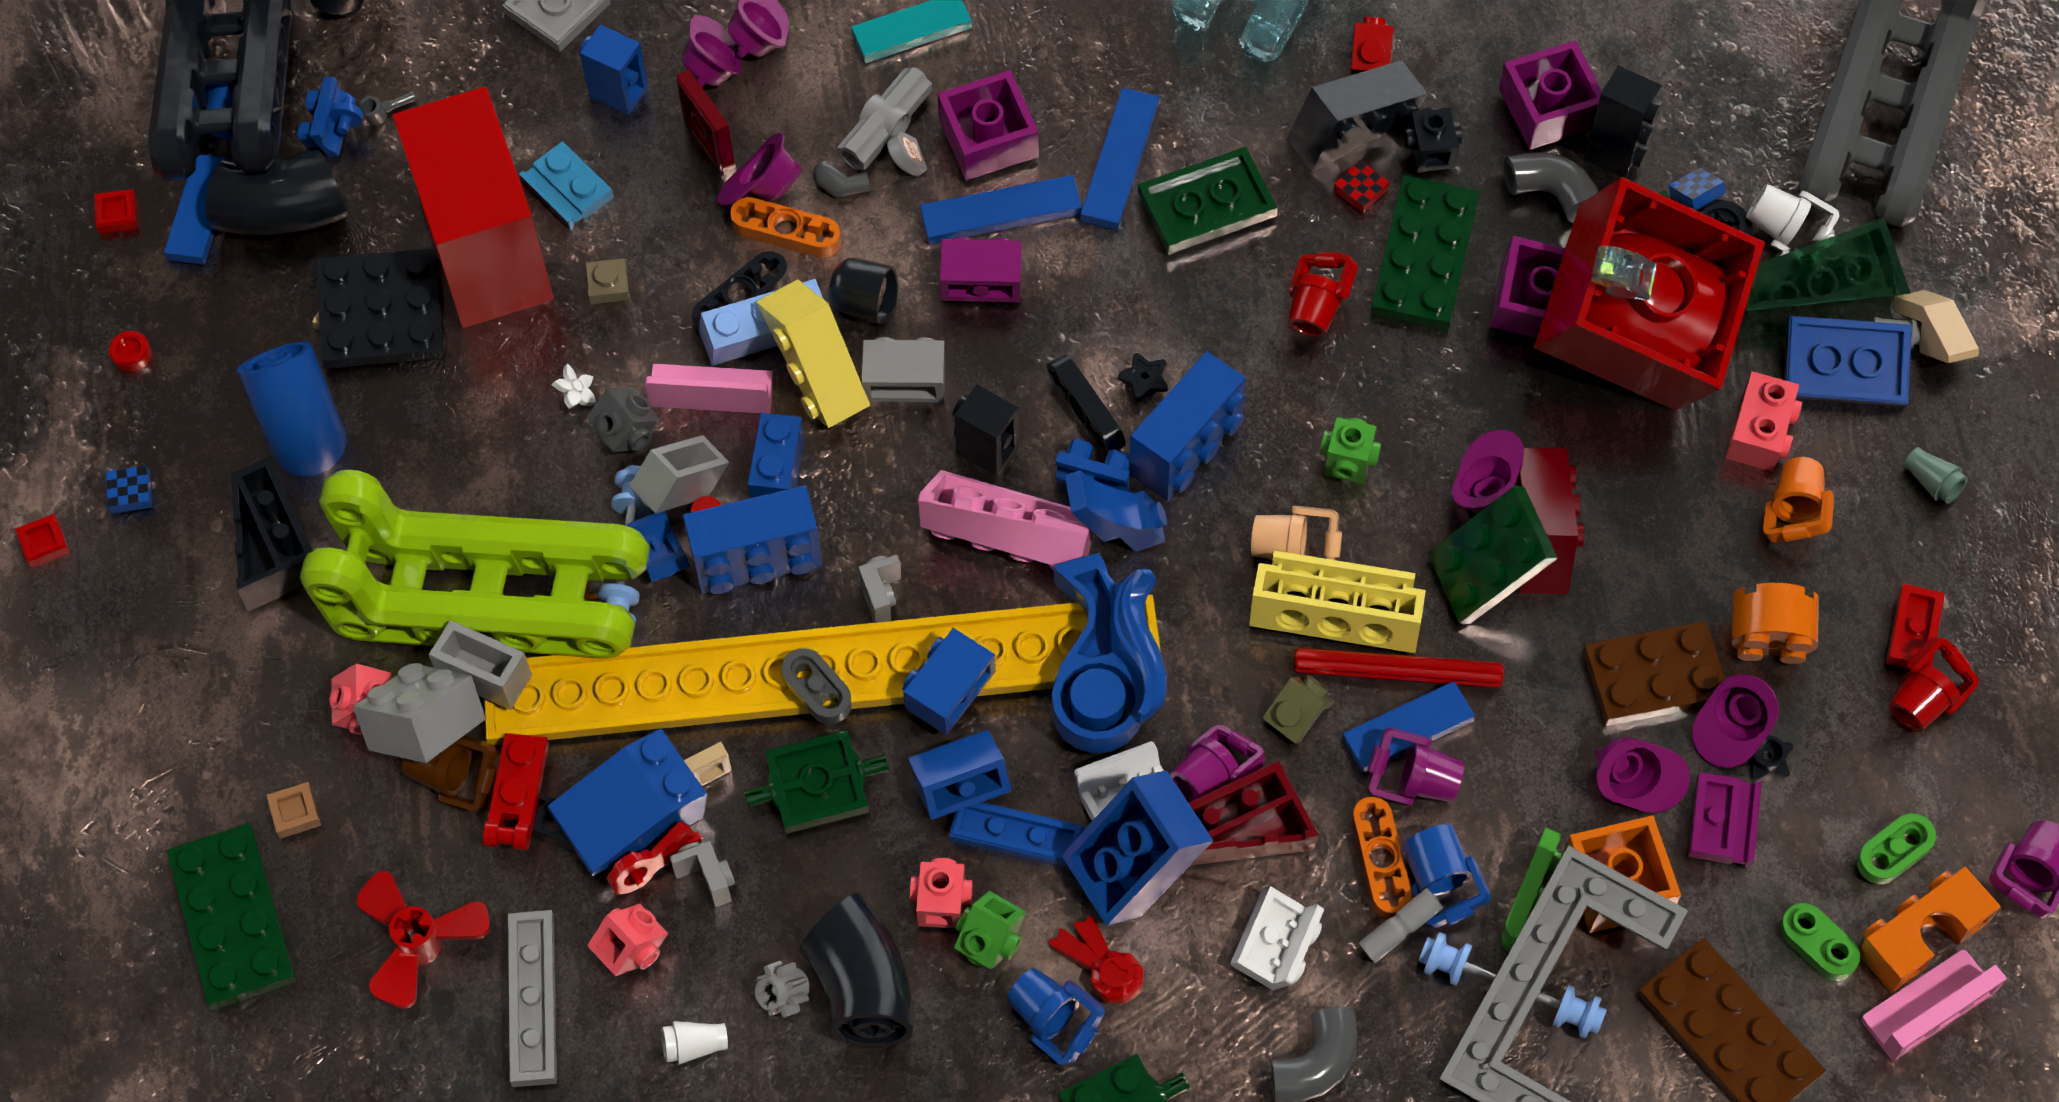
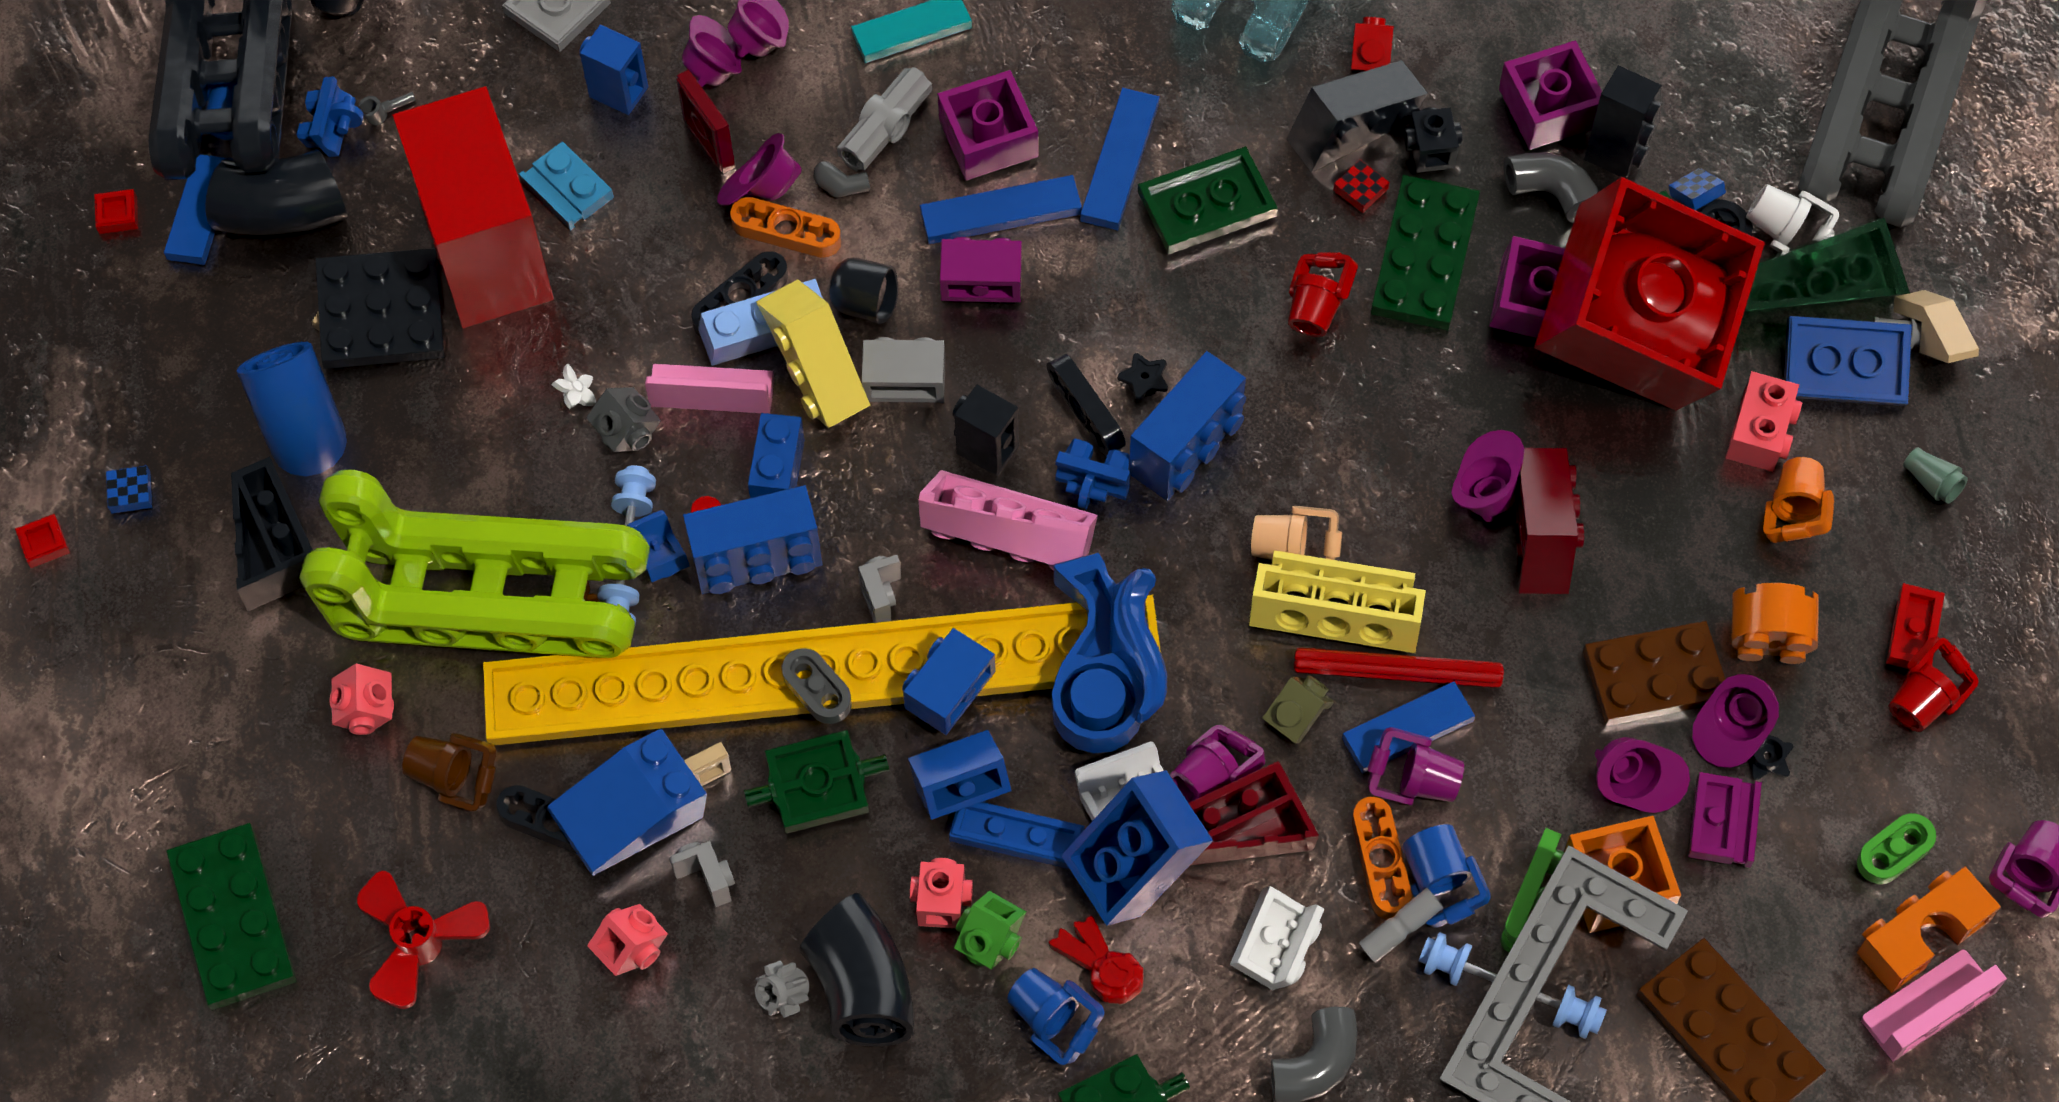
(130, 351): red tile -> none
(293, 810): medium nougat plate -> none
(419, 712): light grey brick -> none
(495, 667): light grey brick -> none
(516, 791): red plate -> none
(532, 998): light grey plate -> none
(607, 281): dark tan plate -> none
(639, 867): red piece -> none
(678, 474): light grey brick -> none
(692, 1040): white cone -> none
(907, 154): light grey tile -> none
(1116, 512): blue slope -> none
(1350, 449): bright green brick -> none
(1492, 555): dark green plate -> none
(1620, 273): clear light blue leg -> none
(1816, 943): bright green plate -> none

